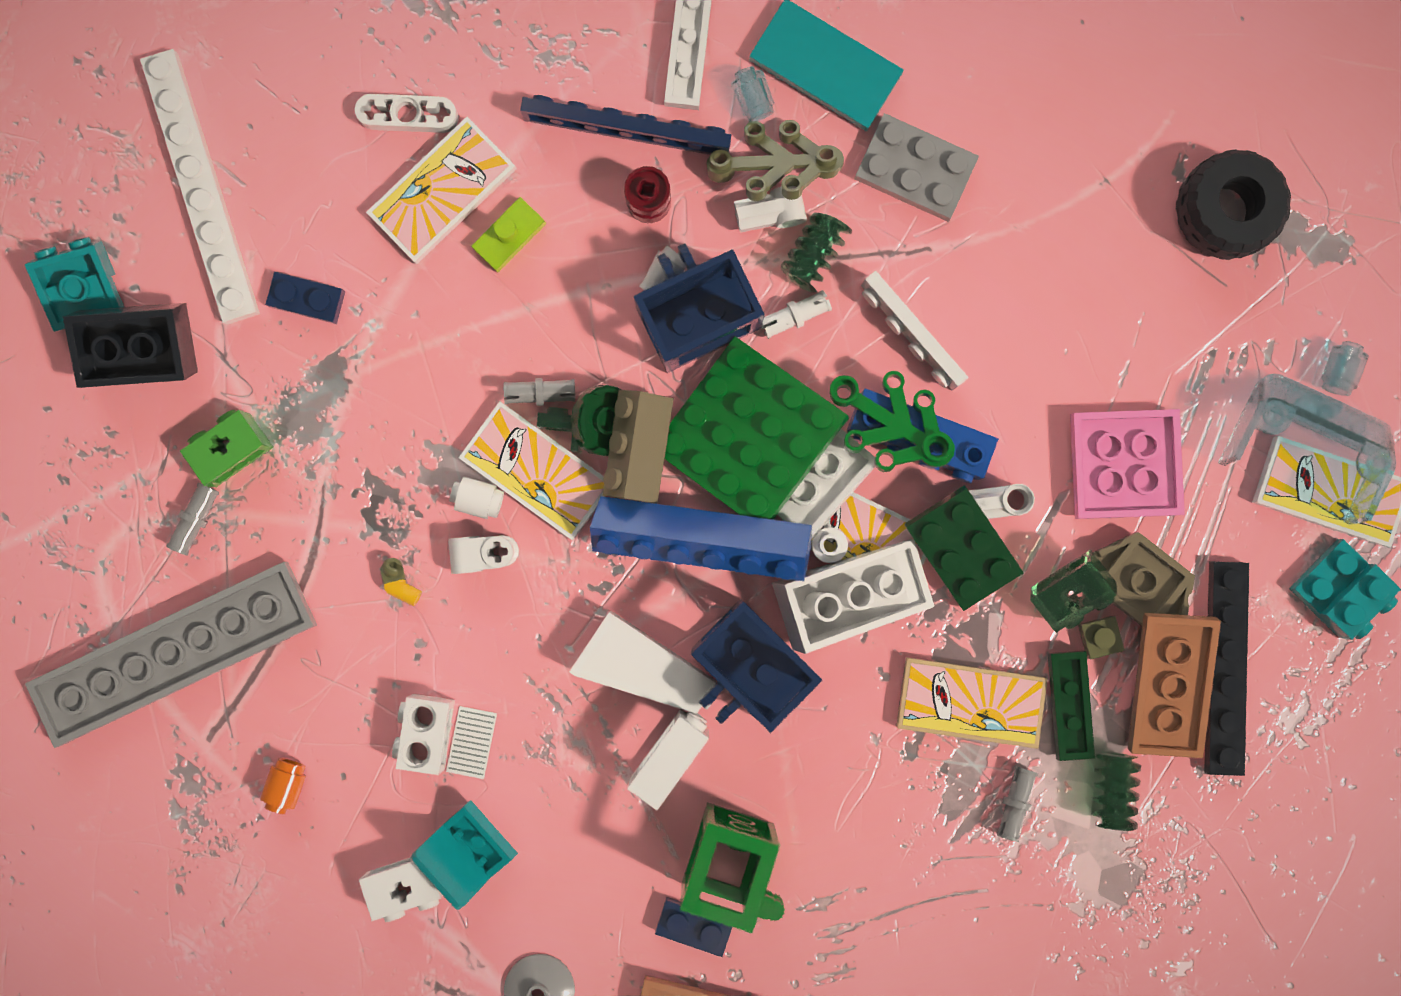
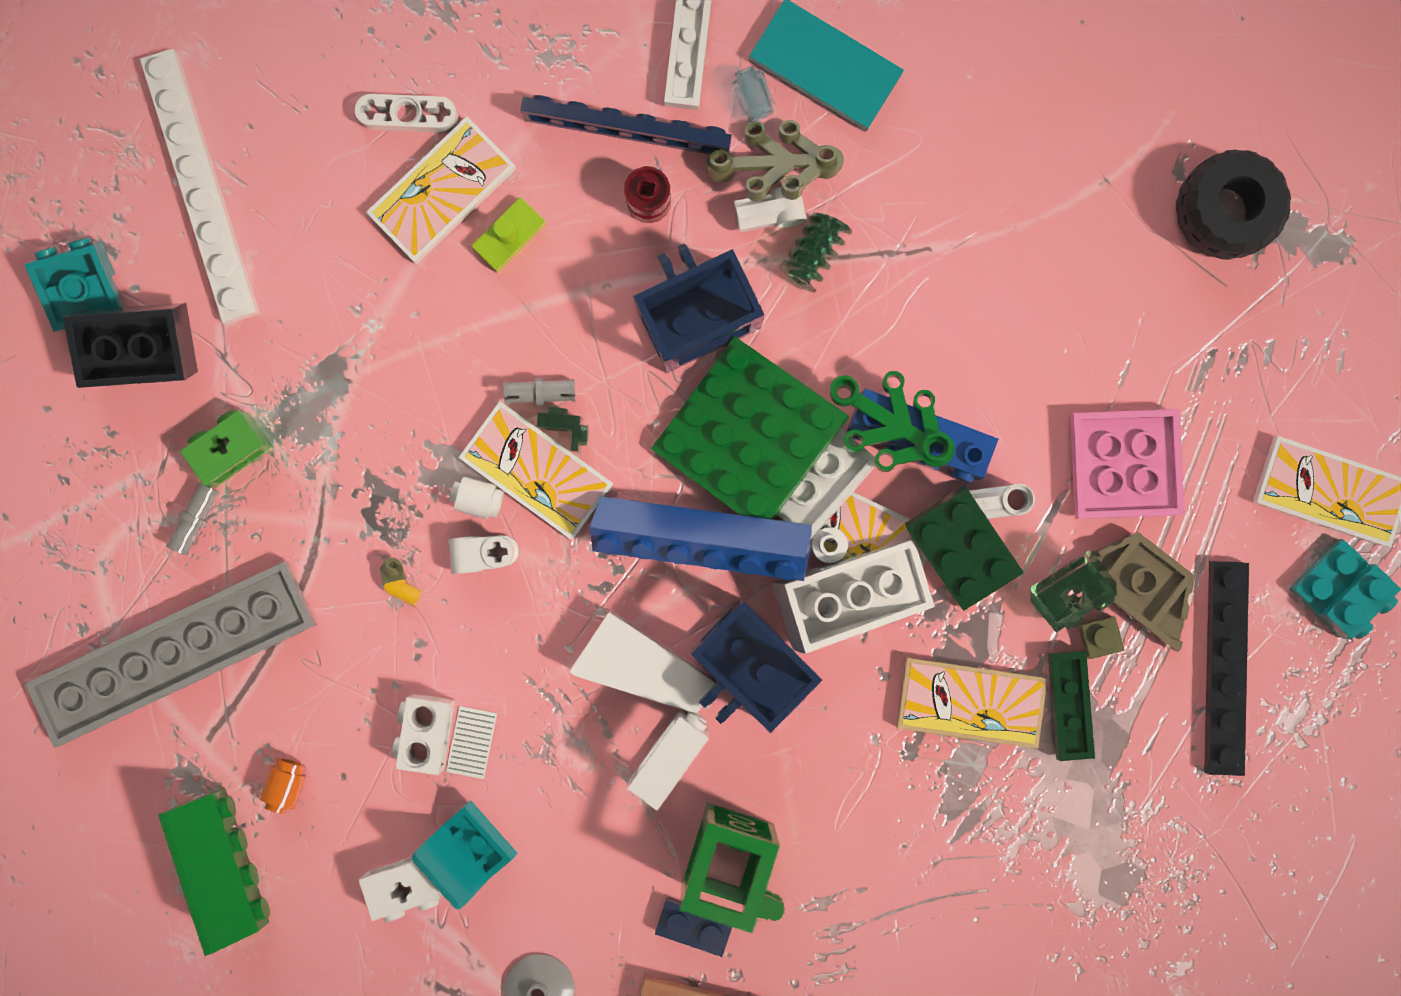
(215, 870): none -> green slope
(305, 298): dark blue plate -> none
(594, 418): dark green tile -> none
(637, 446): dark tan brick -> none
(655, 273): white cone -> none
(796, 314): white pin -> none
(904, 321): white plate -> none
(916, 167): light grey plate -> none
(1017, 804): light grey pin -> none
(1117, 791): clear green piece -> none
(1173, 685): nougat plate -> none
(1281, 400): clear light blue windscreen -> none
(1344, 368): clear light blue brick -> none

